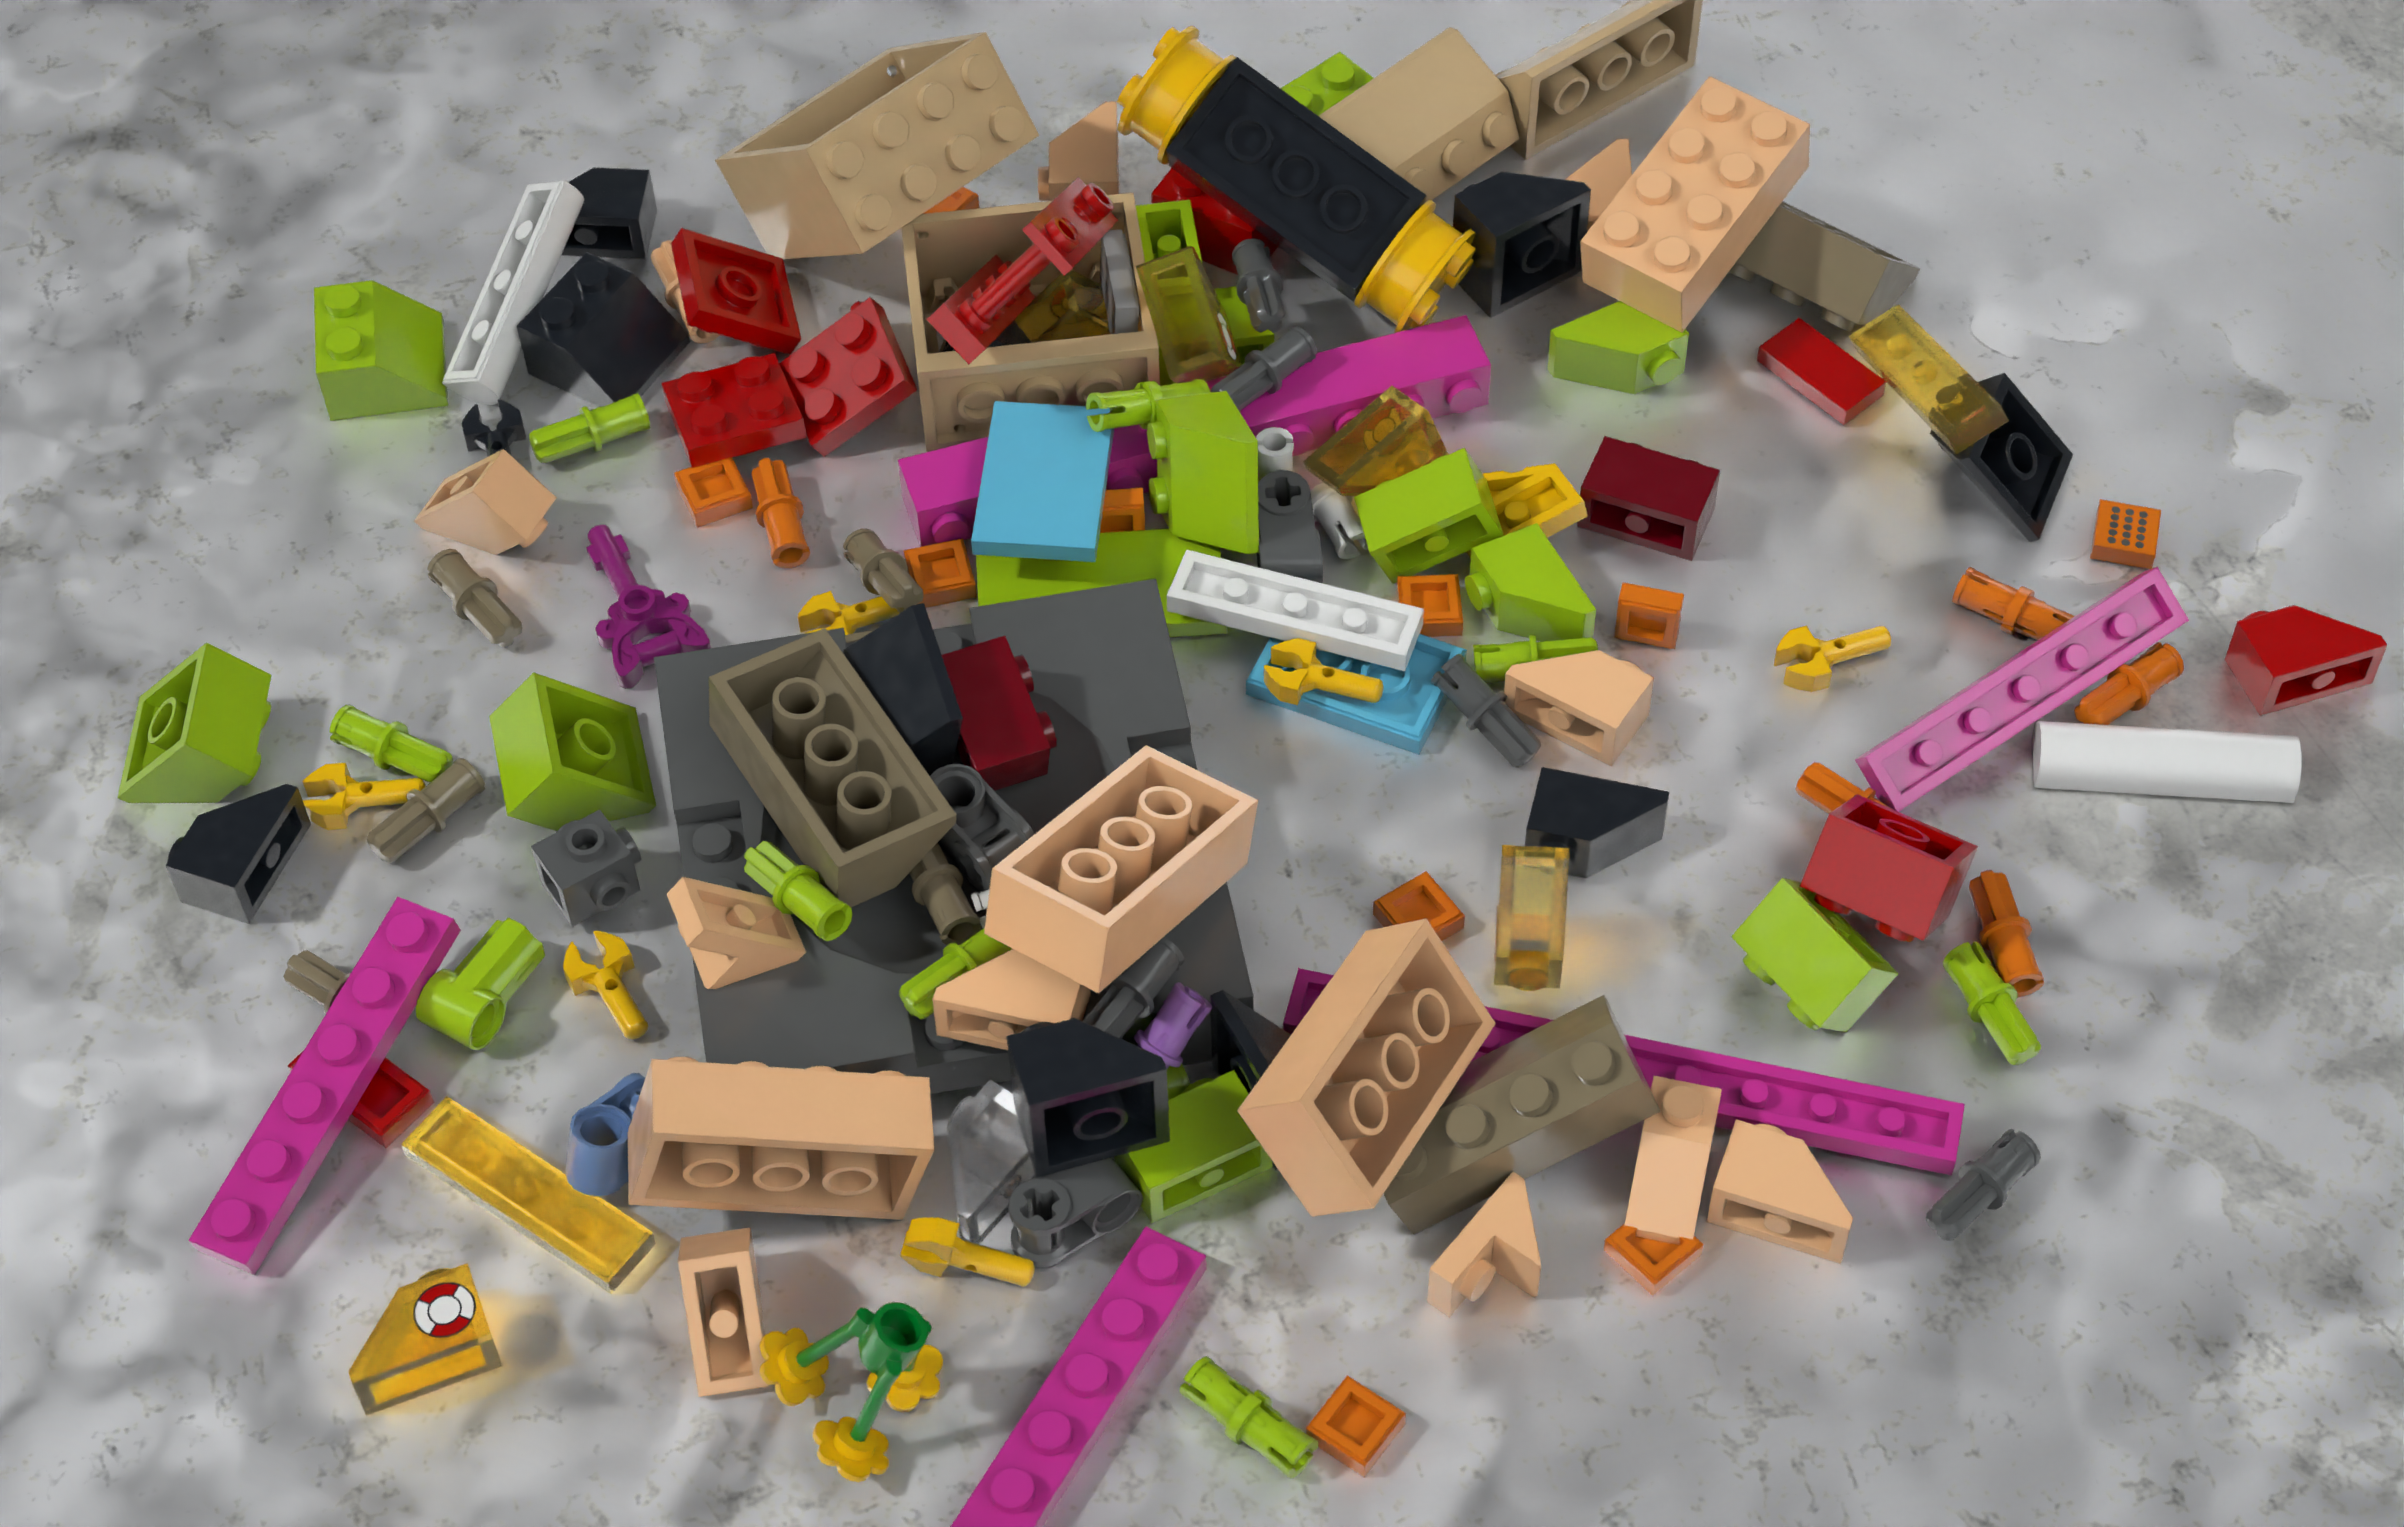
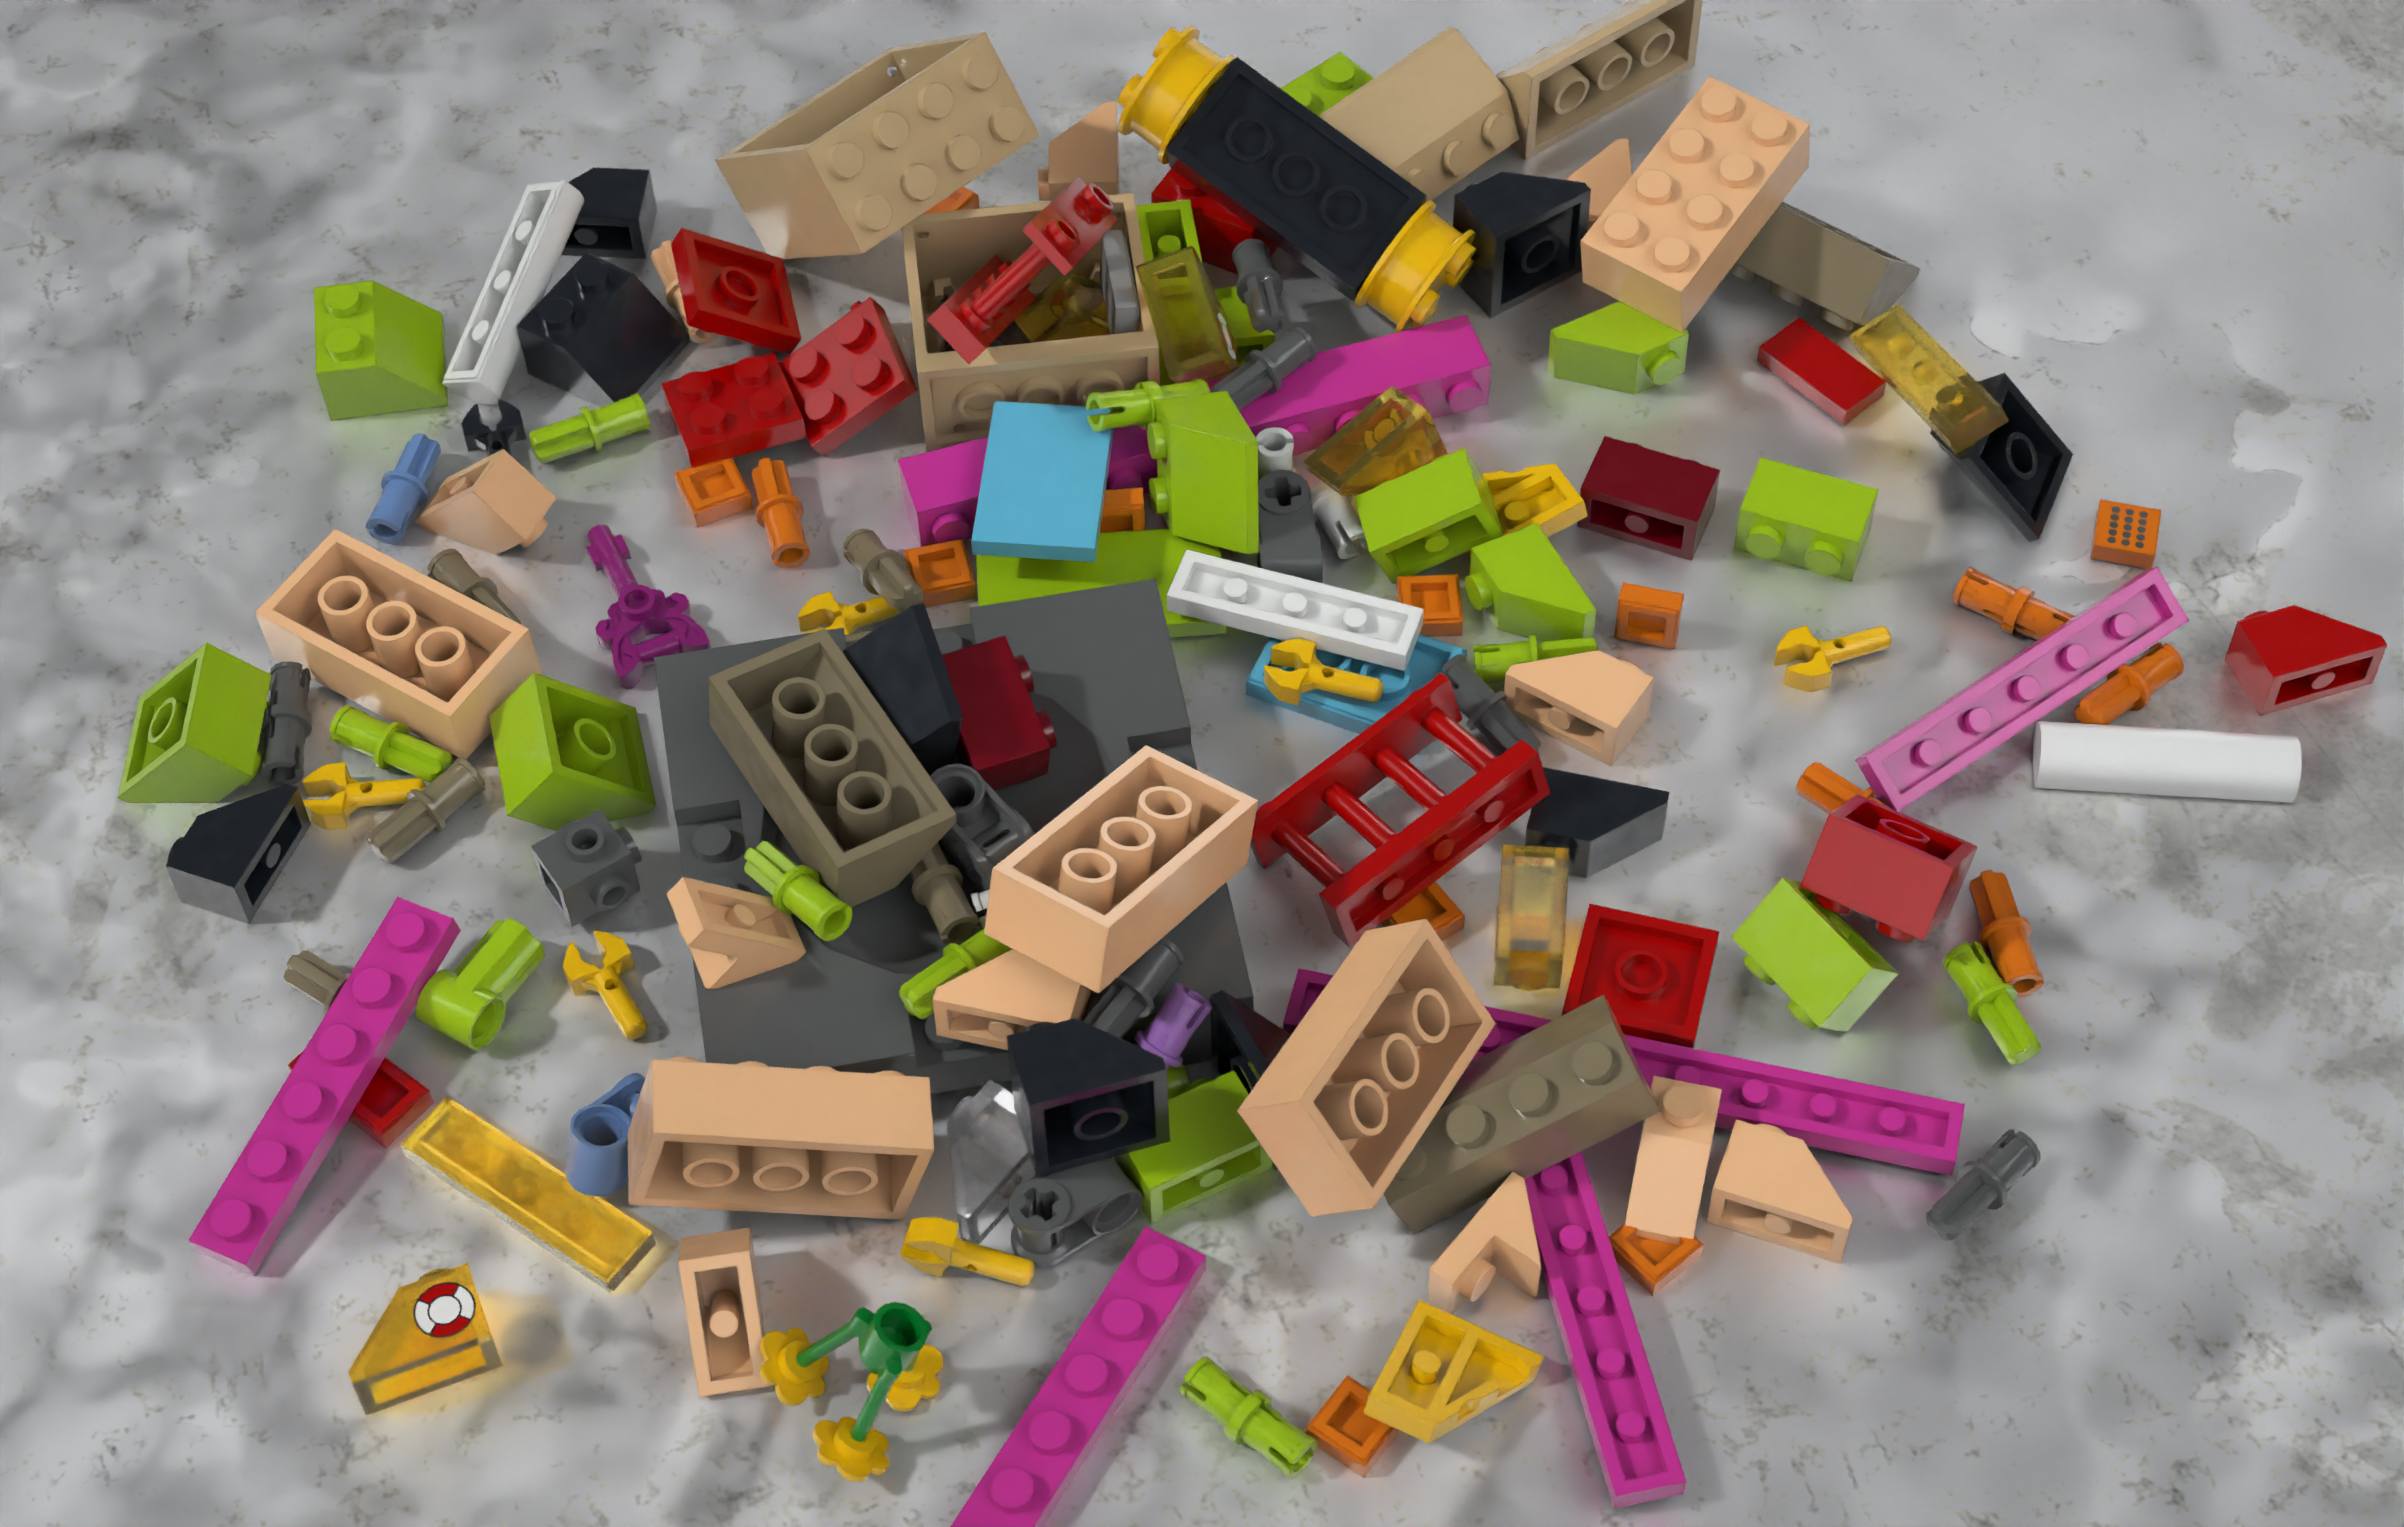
(286, 723): none -> dark grey pin
(398, 642): none -> light nougat brick
(403, 490): none -> medium blue axle
(1427, 847): none -> red fence
(1446, 1374): none -> yellow wing
(1602, 1338): none -> dark pink plate
(1647, 970): none -> red plate
(1805, 519): none -> lime brick

